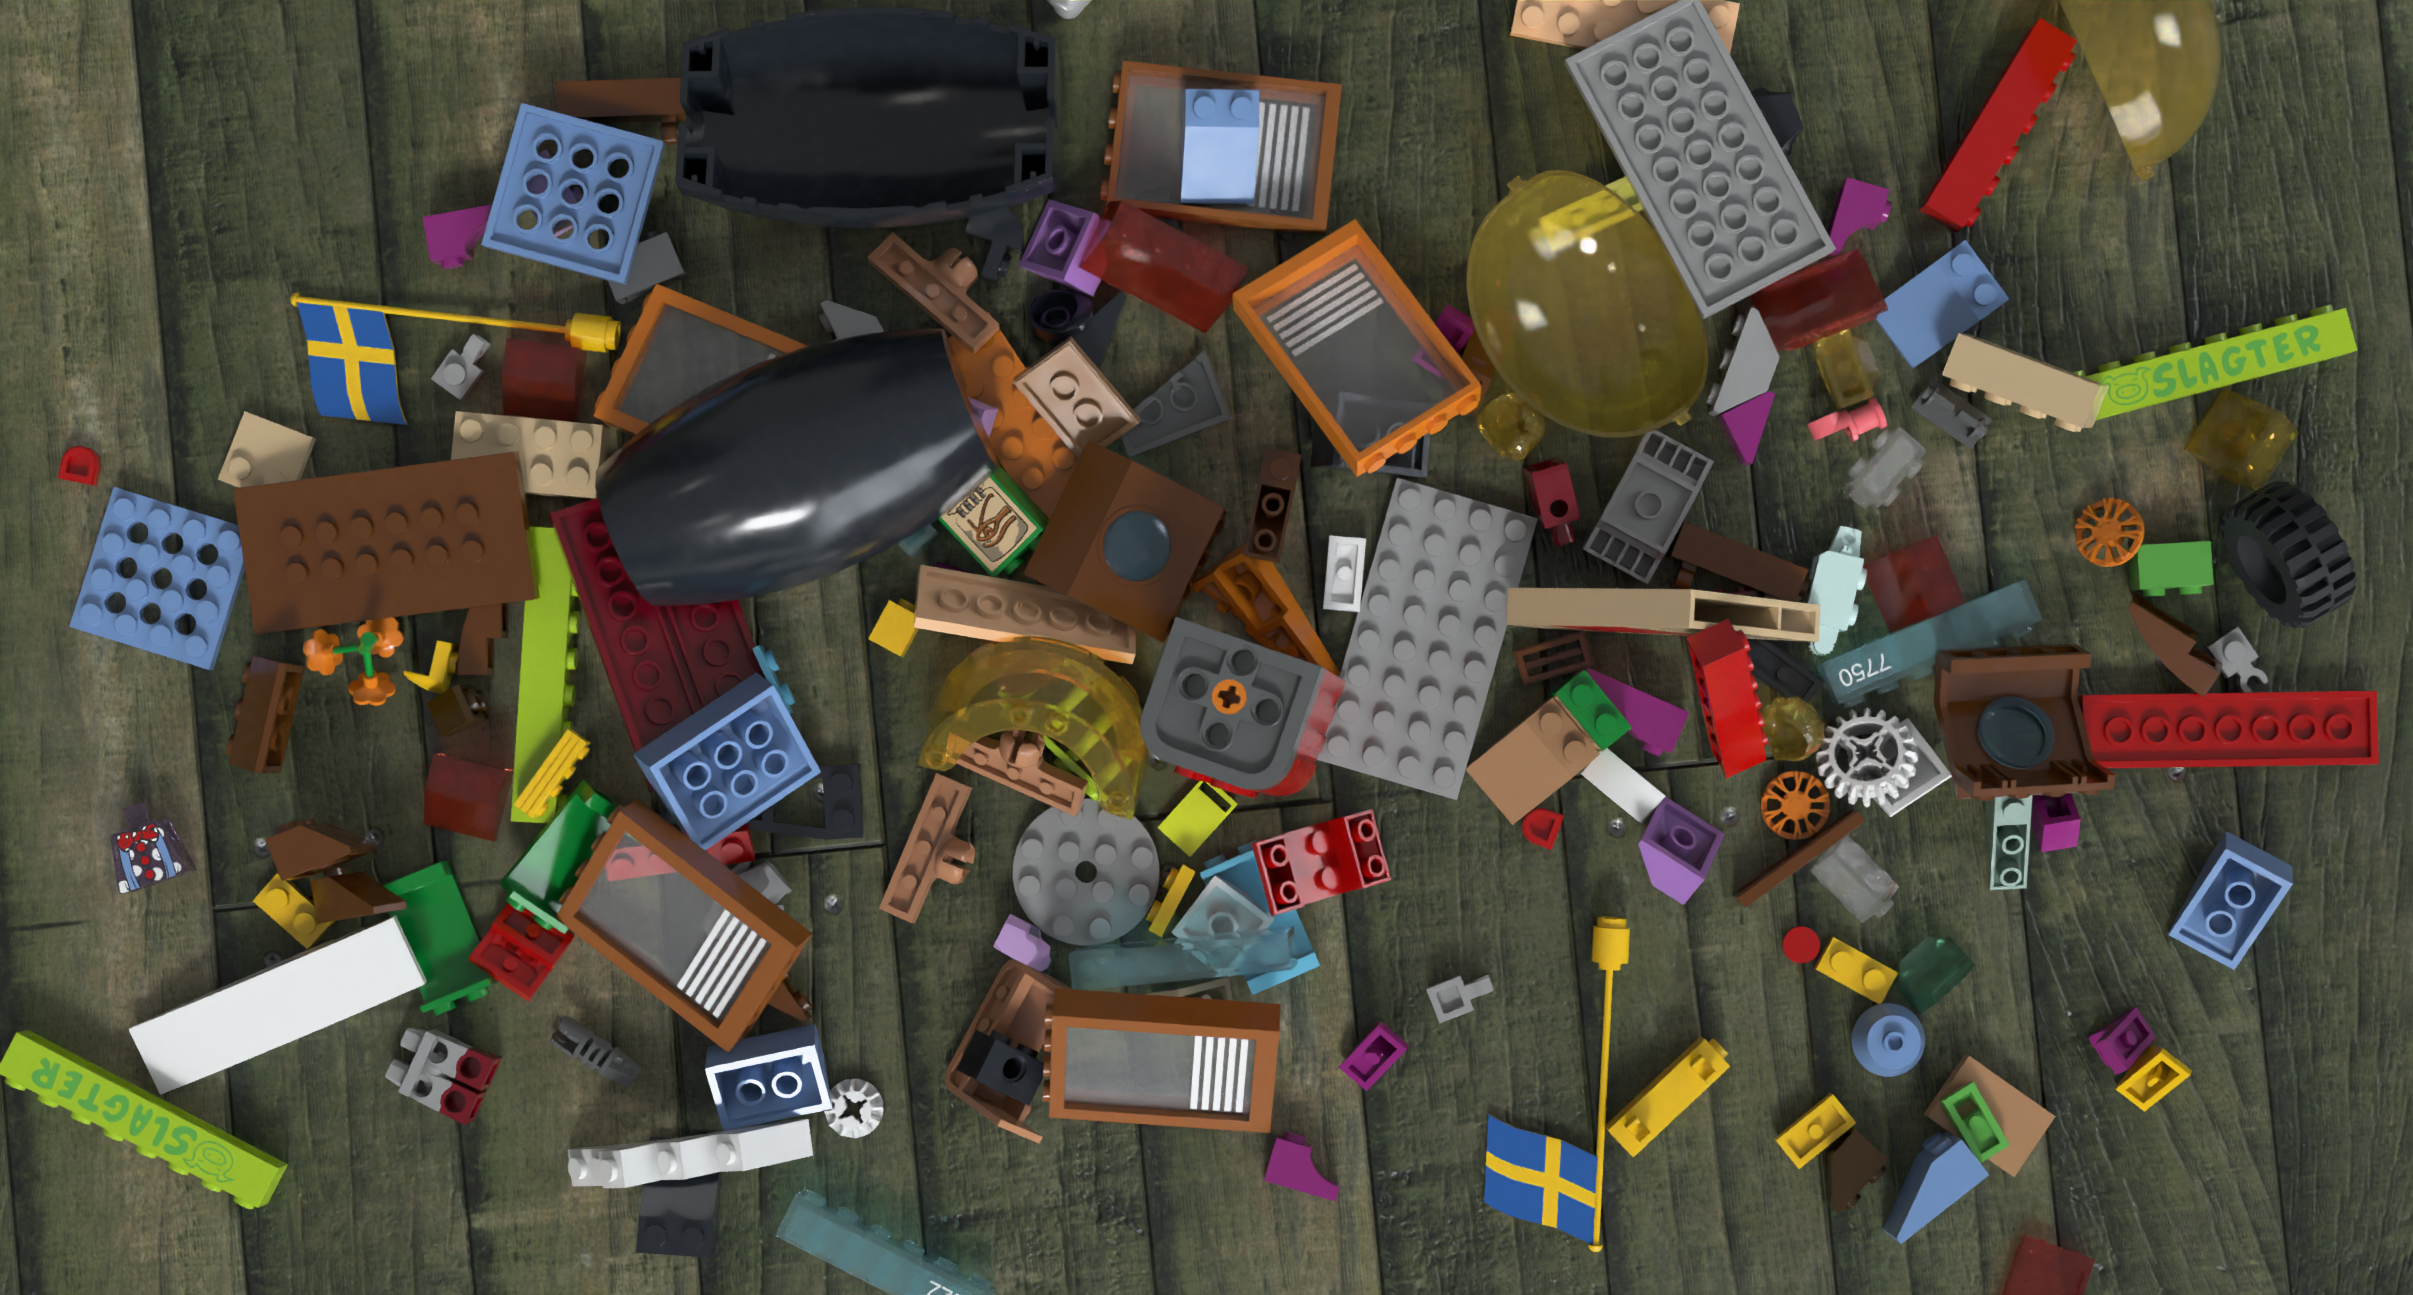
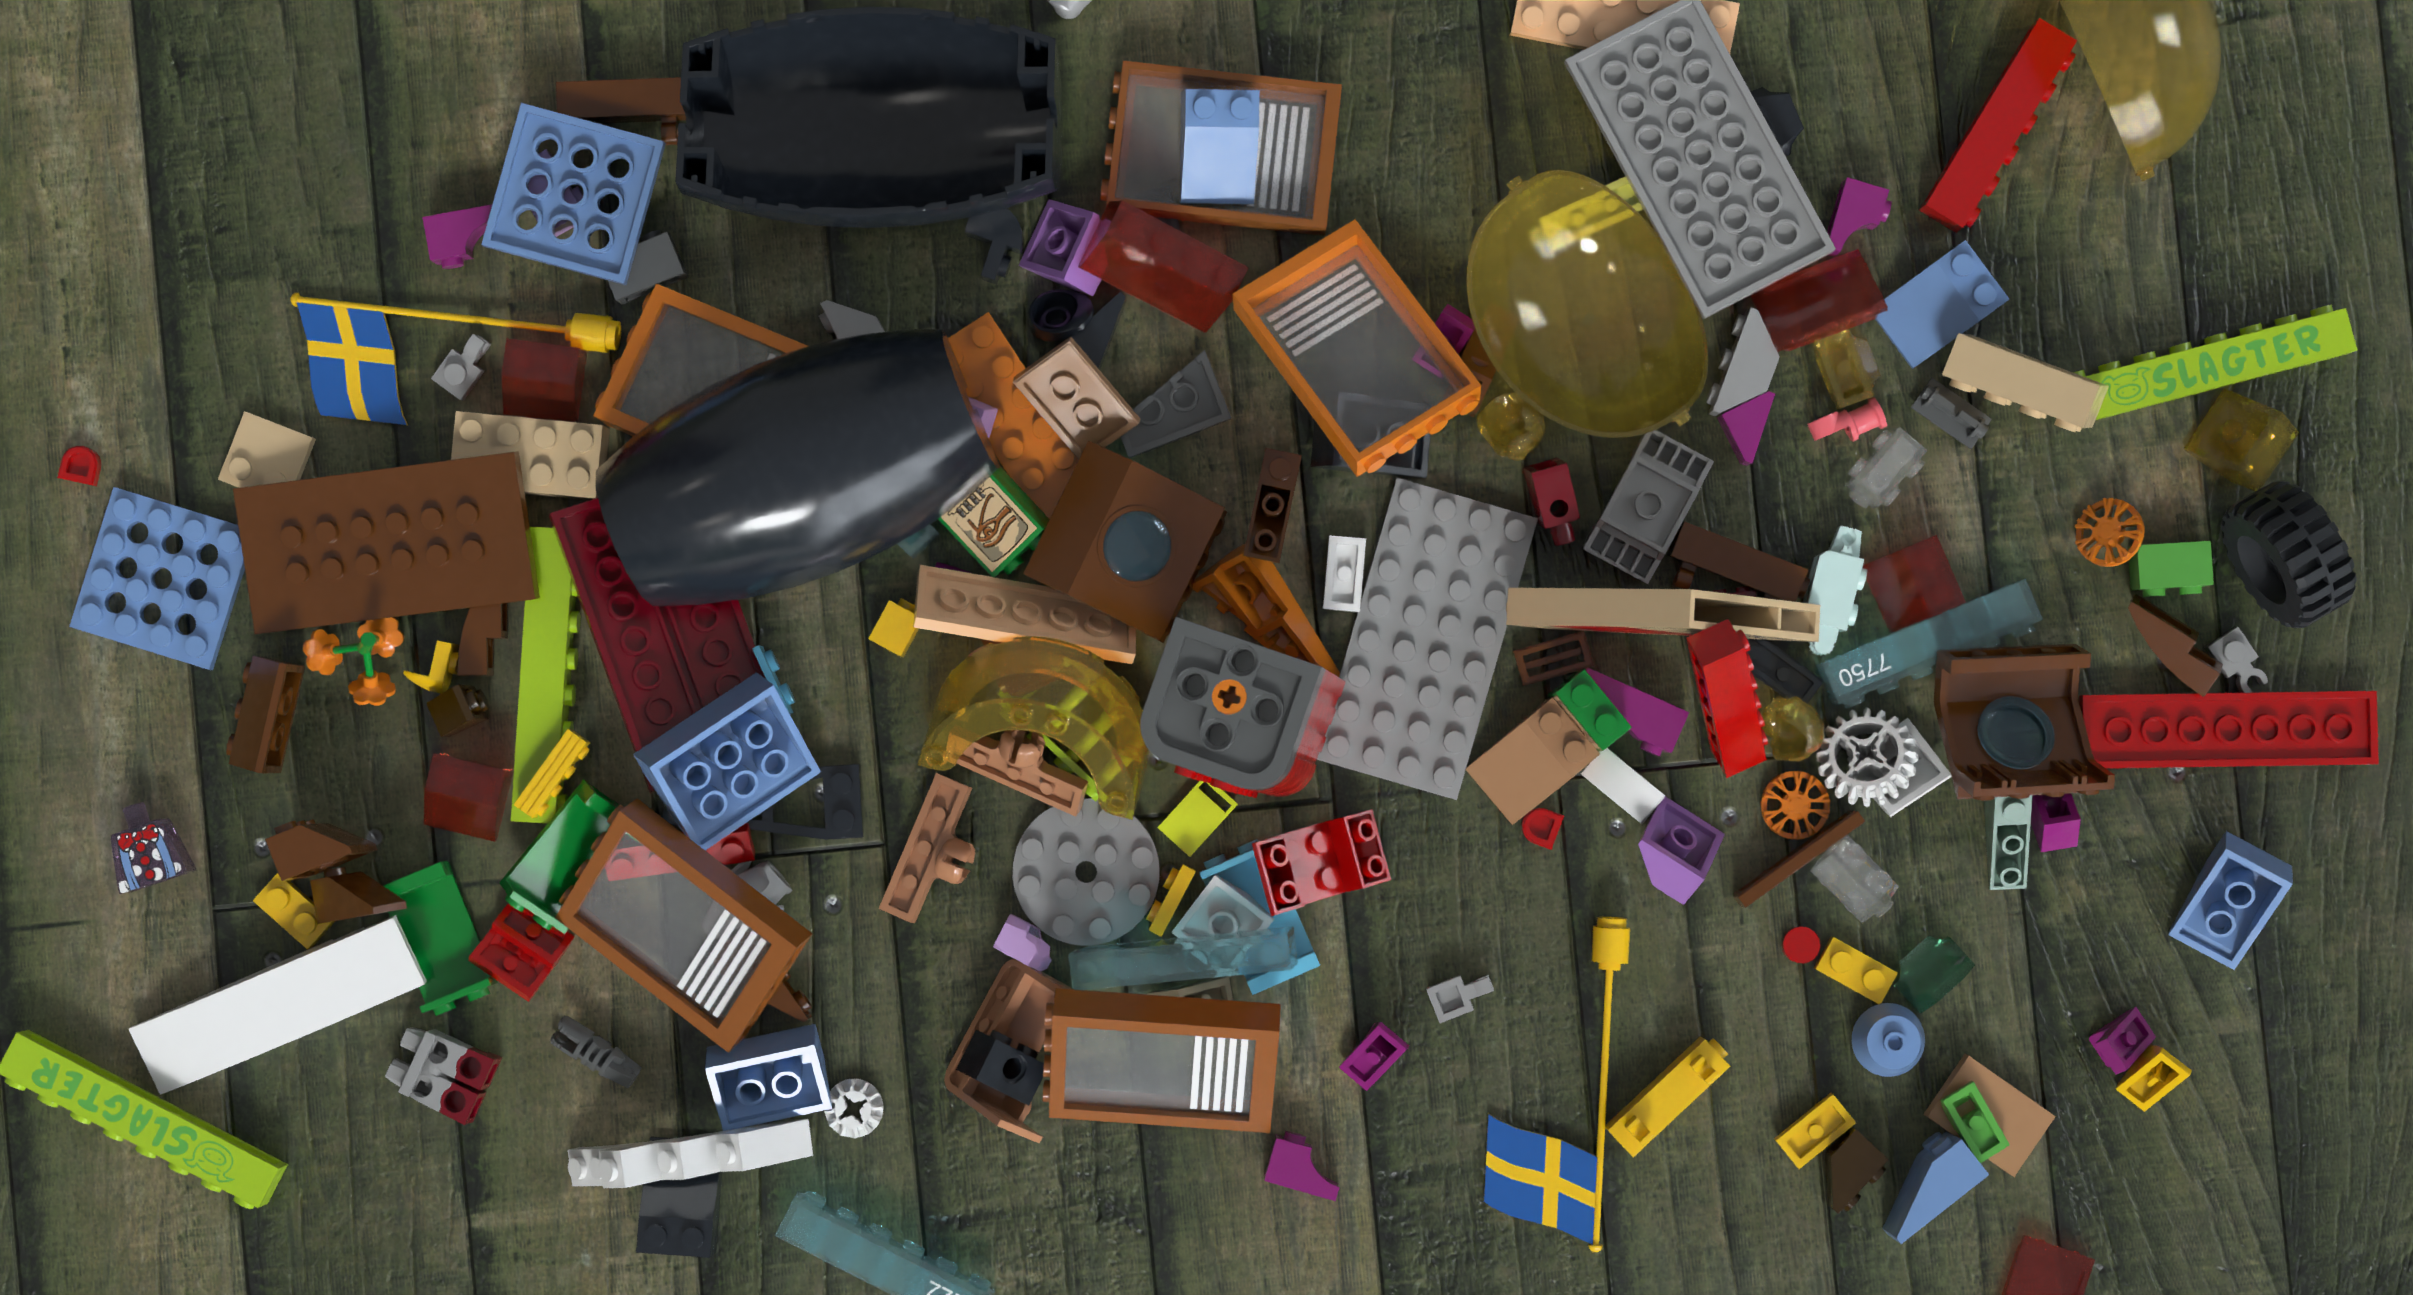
(937, 288): nougat plate -> none

